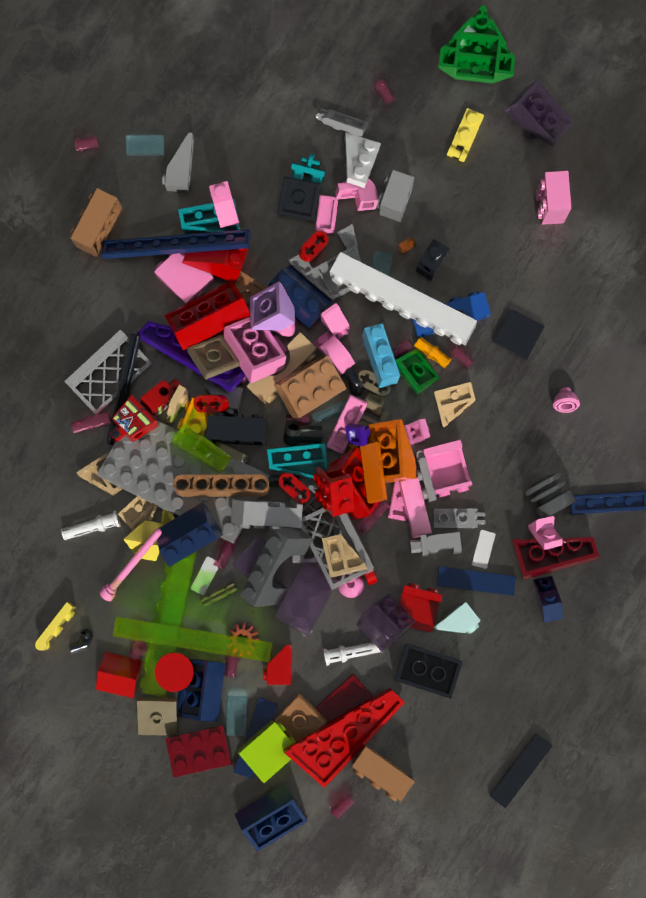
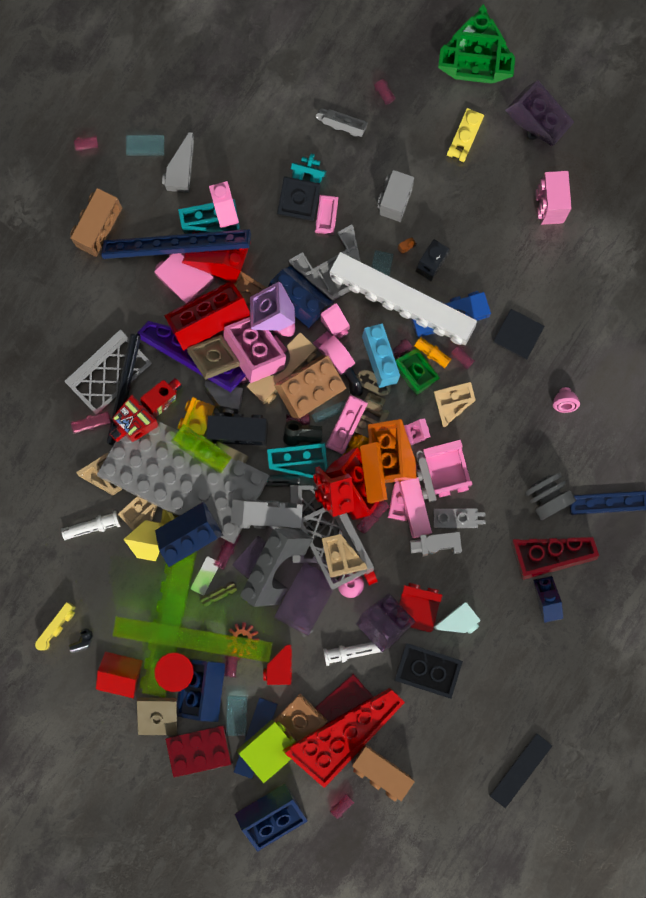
(109, 591): bright pink piece -> none
(139, 648): clear pink pin -> none
(177, 402): tan wing -> none
(211, 407): red beam -> none
(213, 480): medium nougat beam -> none
(297, 484): red beam -> none
(310, 243): red beam -> none
(357, 434): dark purple tile -> none
(359, 158): white wing -> none
(365, 198): bright pink brick -> none
(476, 581): dark blue tile -> none
(483, 549): white sticker -> none
(544, 533): bright pink slope -> none

